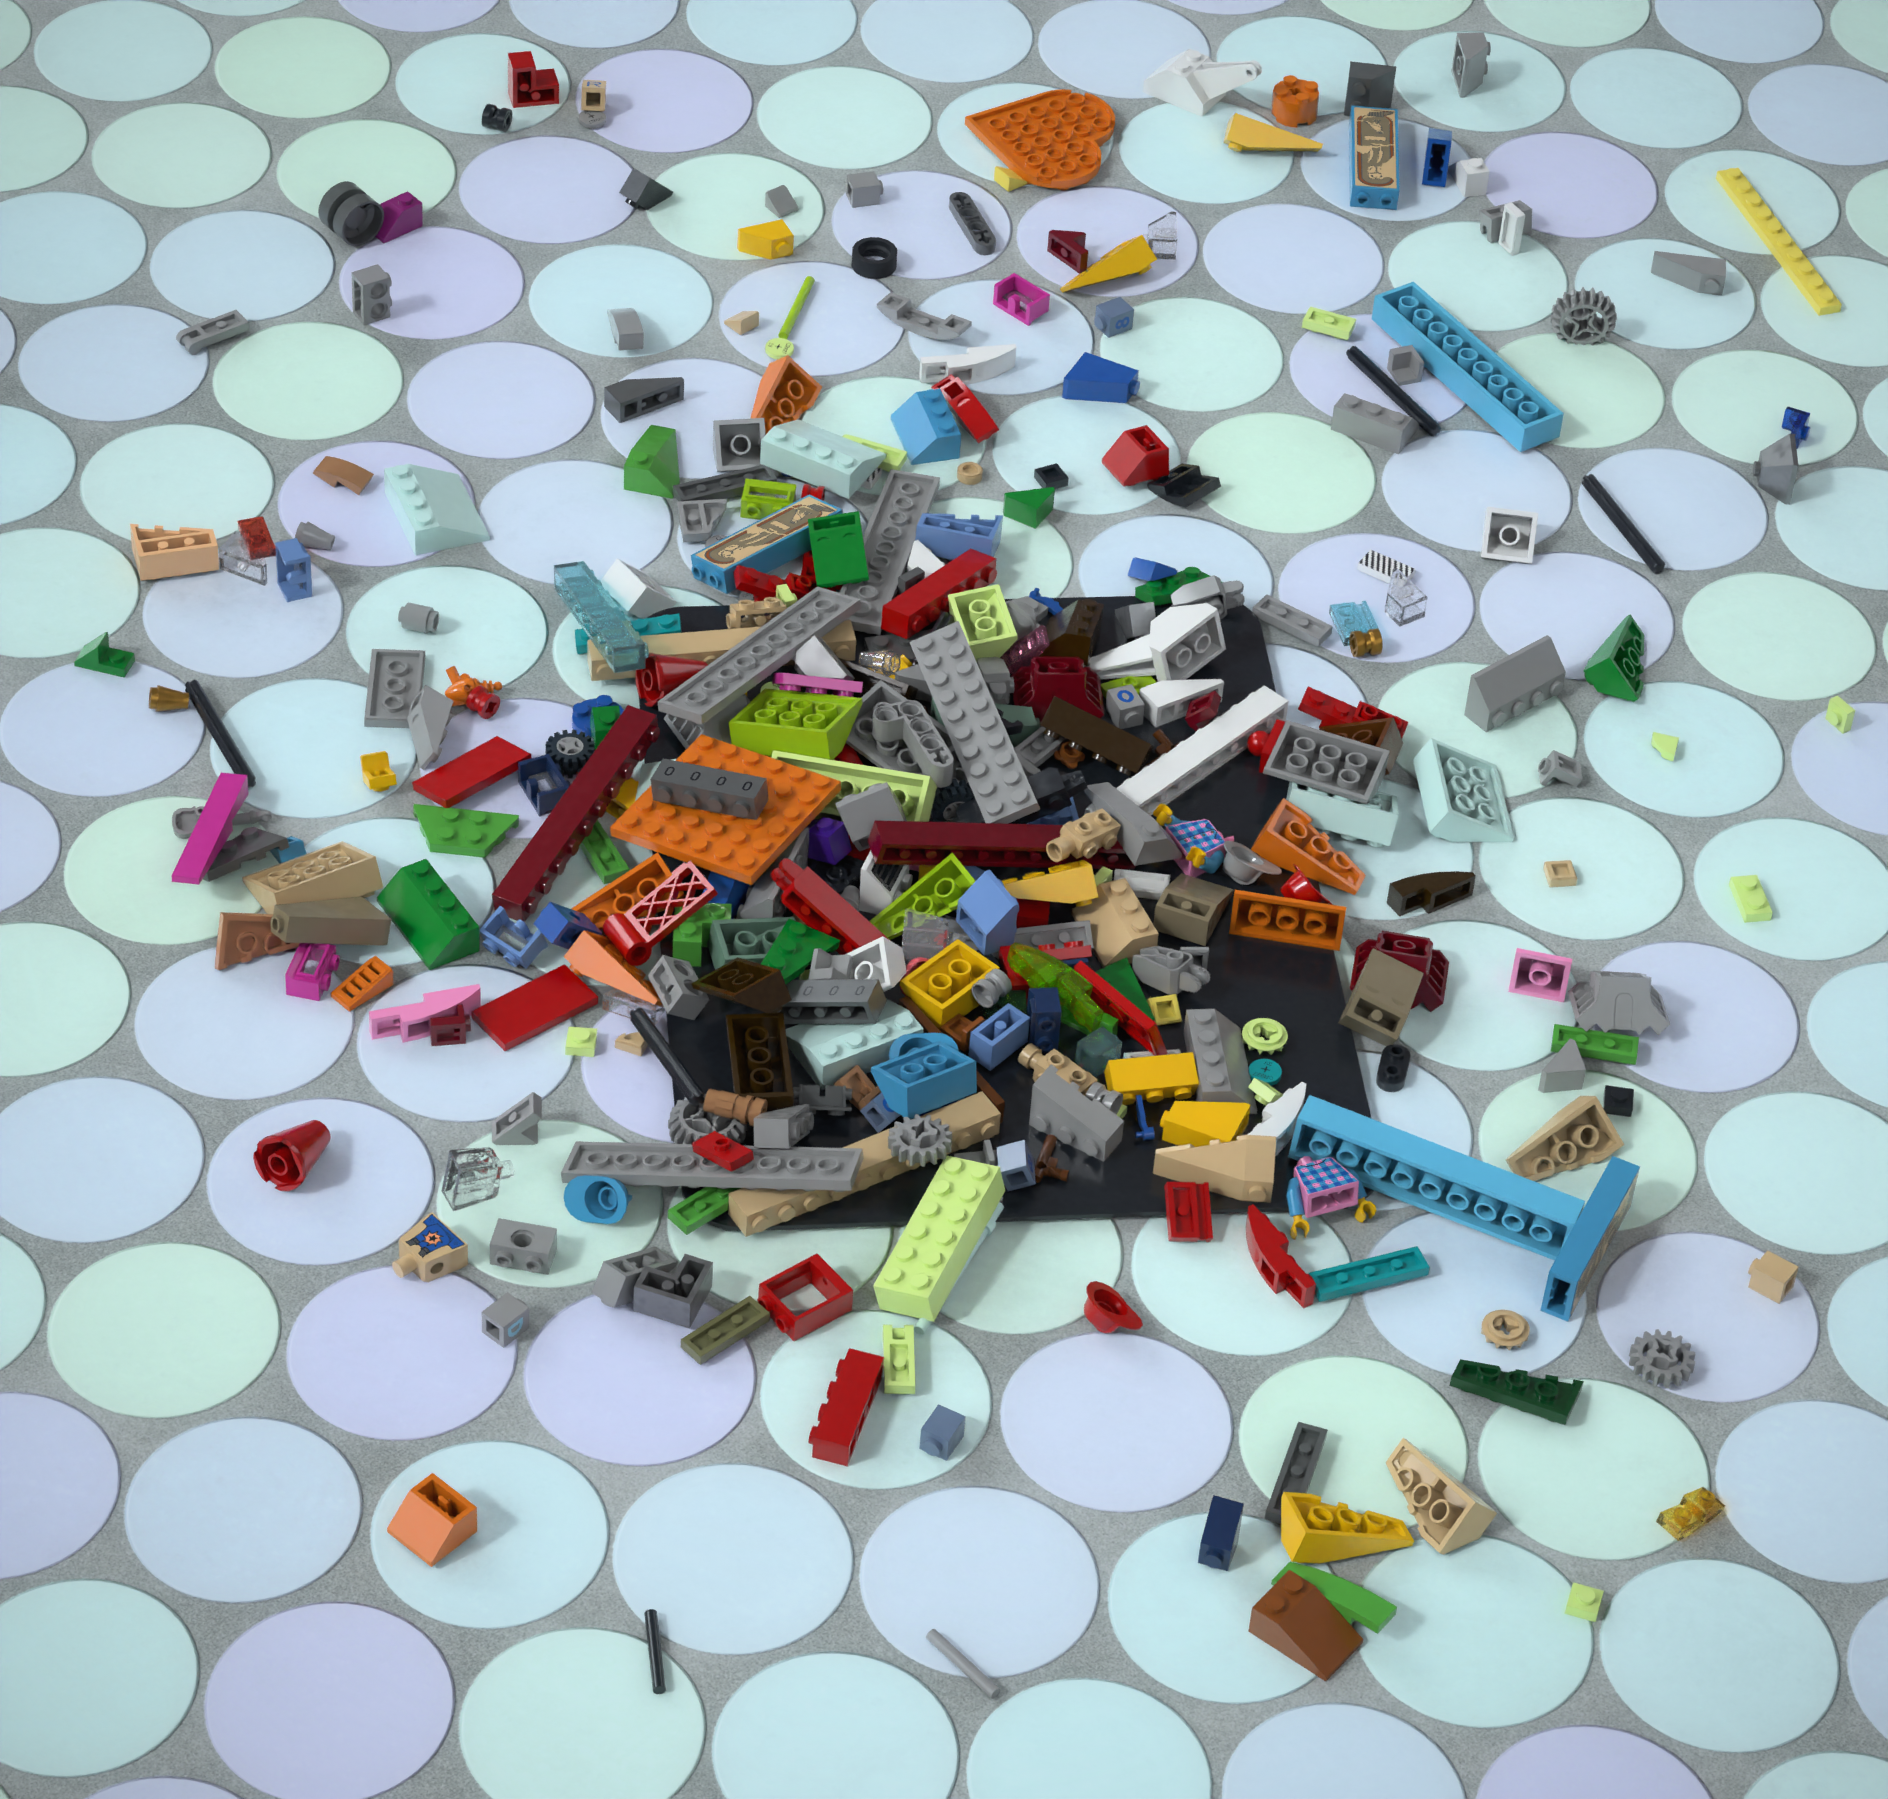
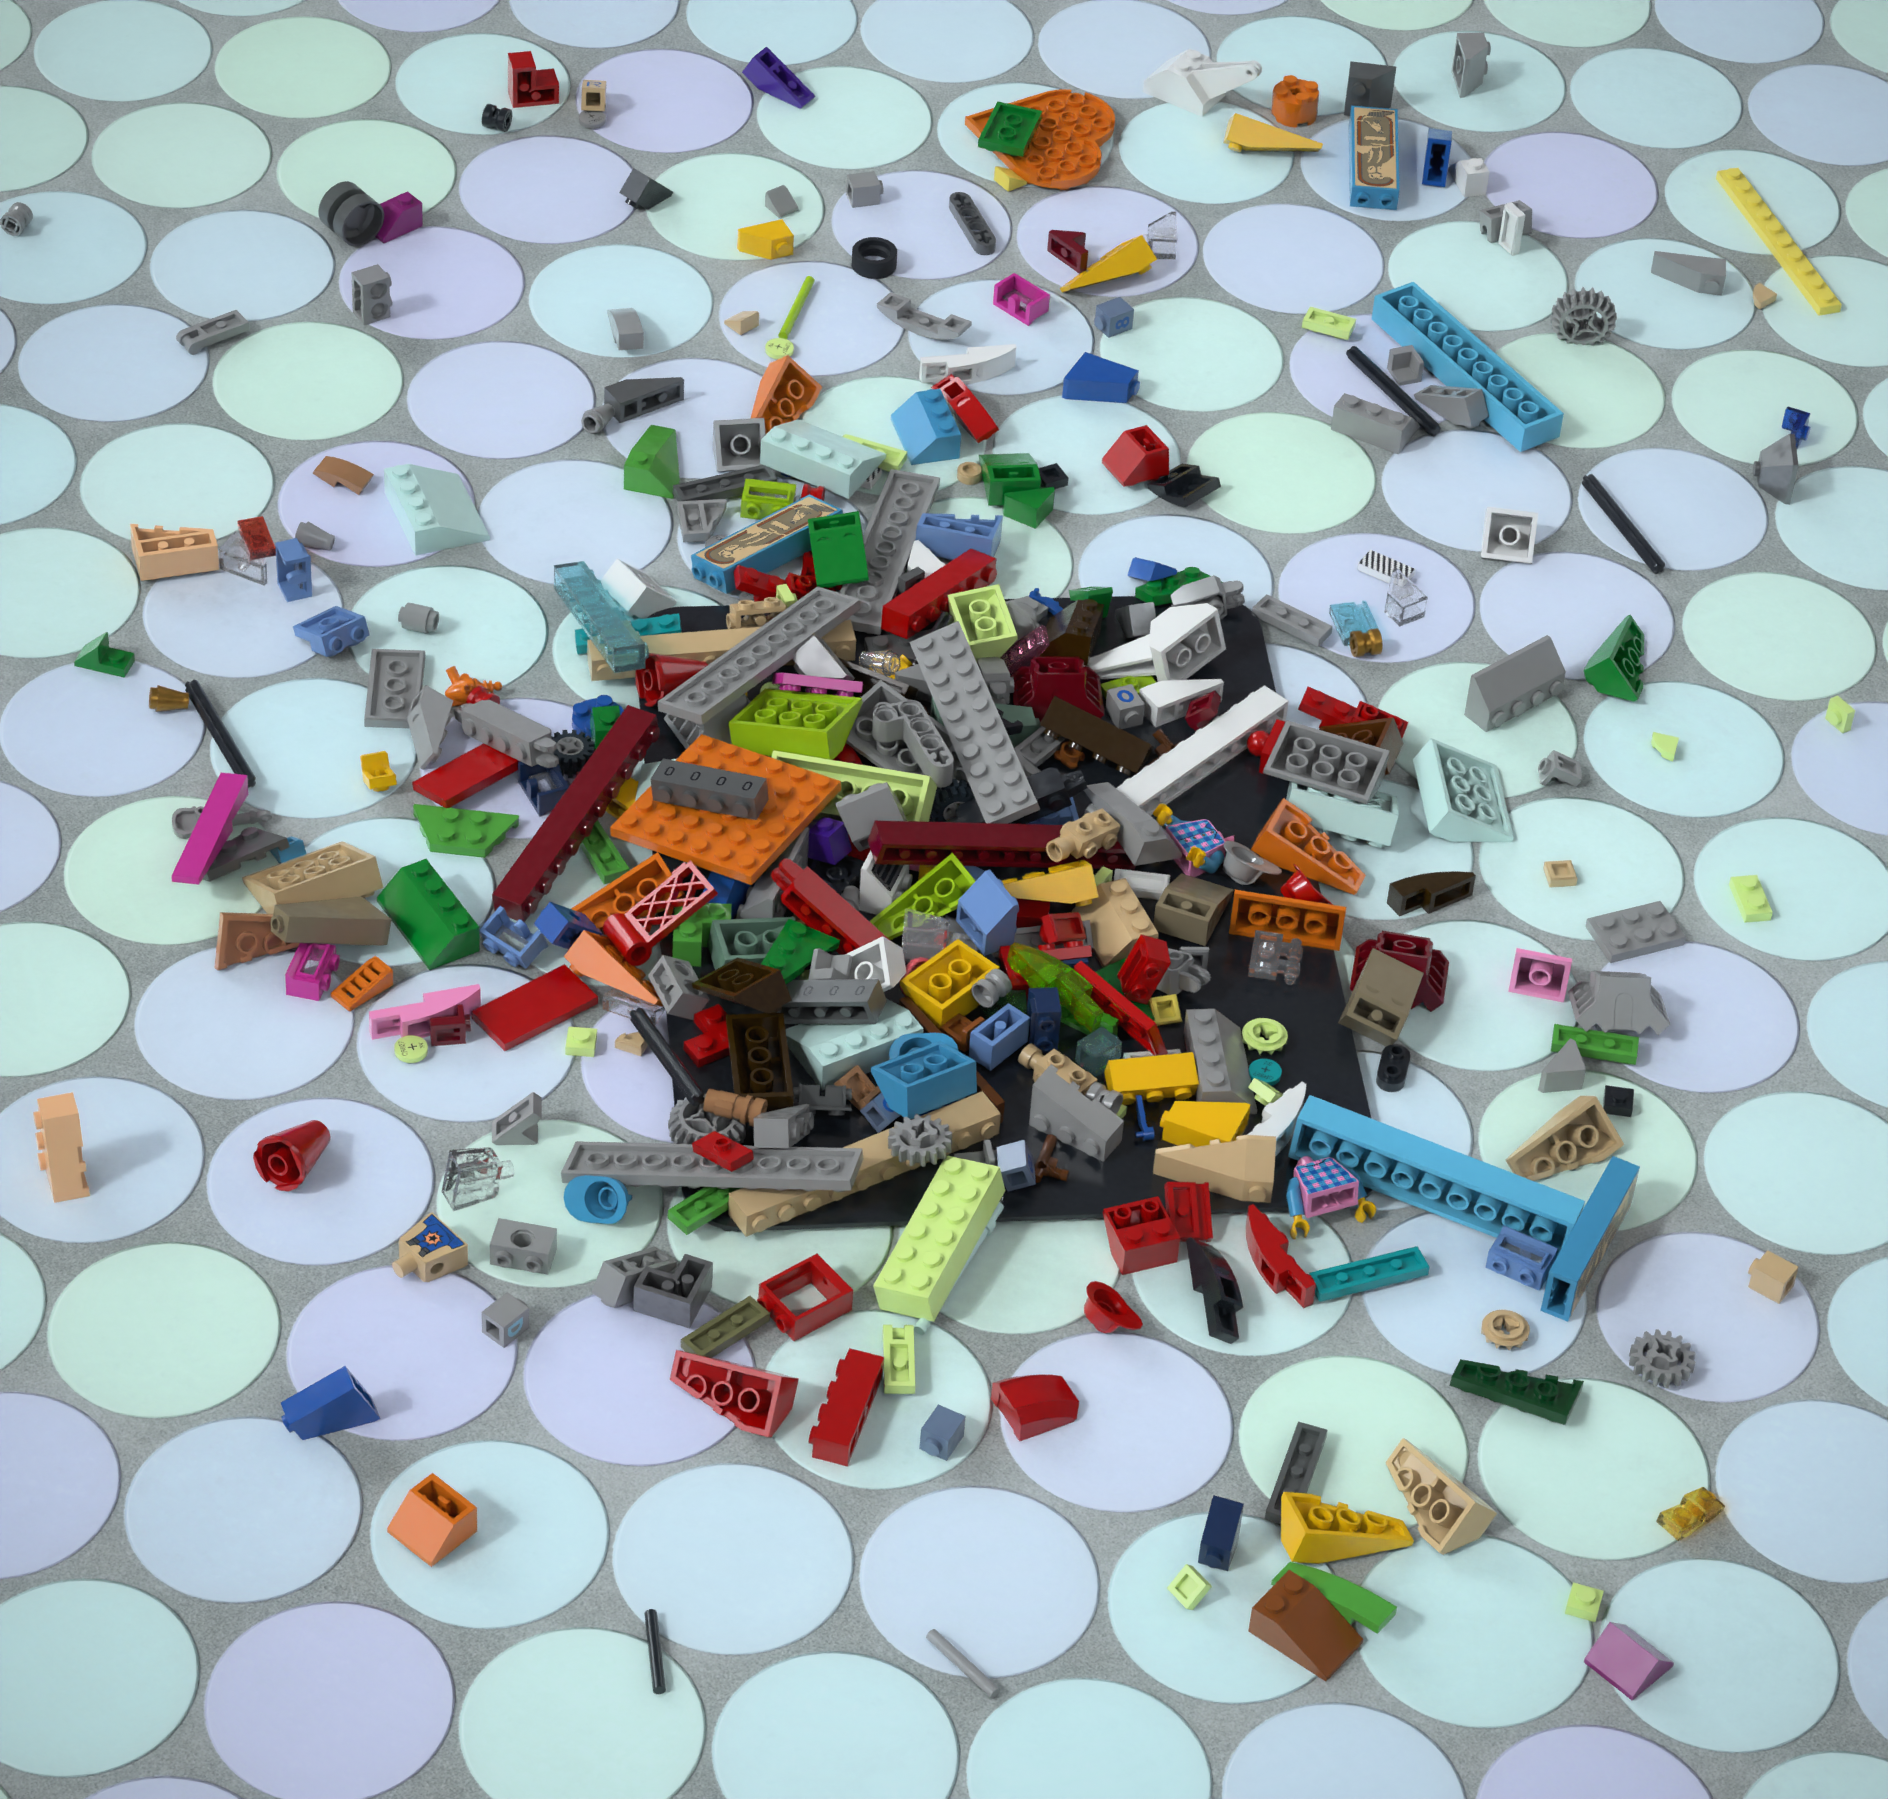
(16, 219): none -> light grey wheel
(61, 1146): none -> light nougat wedge
(329, 1406): none -> blue slope
(333, 630): none -> medium blue plate
(411, 1049): none -> yellowish green piece
(508, 732): none -> light grey hinge
(597, 418): none -> light grey cone
(713, 1042): none -> red plate
(743, 1394): none -> red wedge
(775, 78): none -> dark purple slope
(1008, 474): none -> green slope
(1010, 129): none -> green plate
(1035, 1403): none -> red slope
(1062, 928): none -> red tile
(1098, 593): none -> green slope
(1141, 1235): none -> red slope
(1144, 968): none -> red window
(1189, 1587): none -> yellowish green plate
(1219, 1287): none -> black slope
(1266, 955): none -> clear plate
(1455, 404): none -> light grey slope
(1521, 1258): none -> medium blue window
(1627, 1660): none -> slope
(1635, 931): none -> light grey plate
(1763, 296): none -> tan tile

